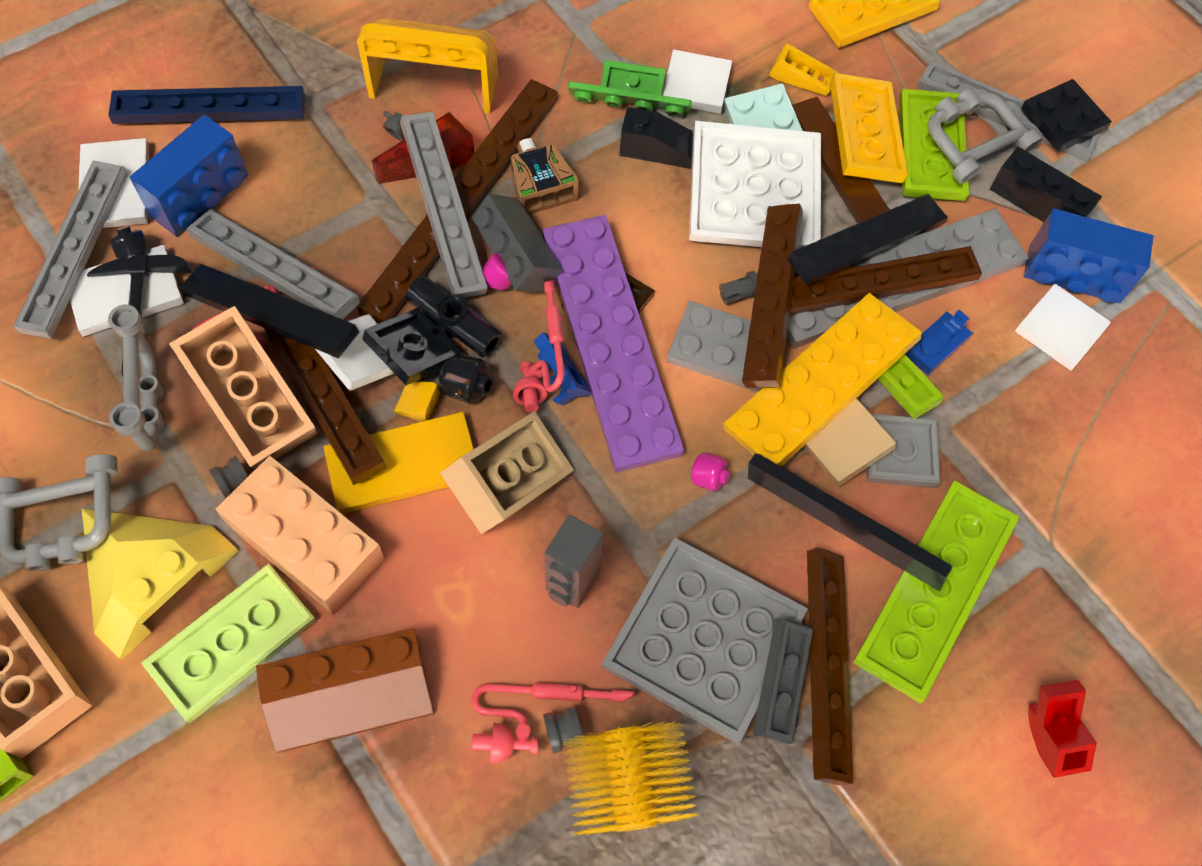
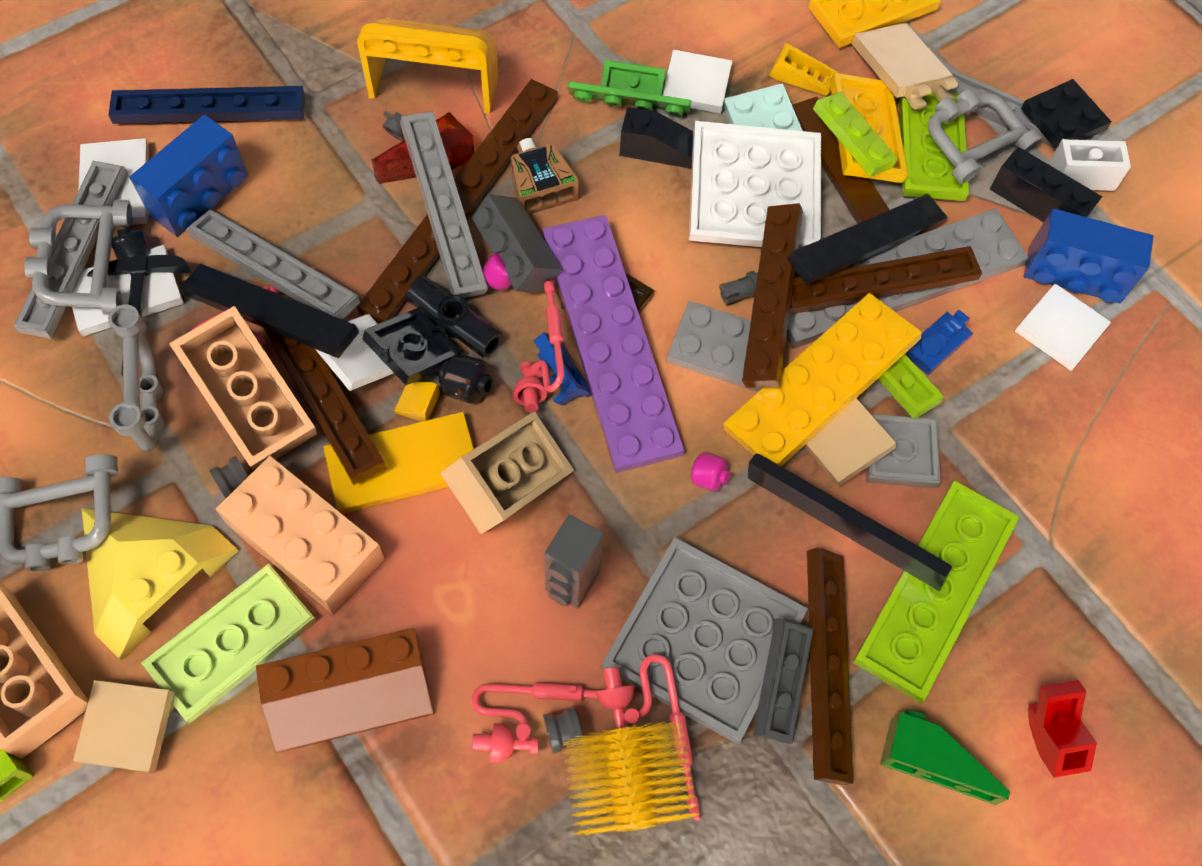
(45, 241): none -> light grey bar
(124, 726): none -> tan tile
(619, 697): none -> coral piece
(855, 134): none -> lime plate
(905, 63): none -> tan tile
(934, 756): none -> green slope
(1093, 162): none -> white brick

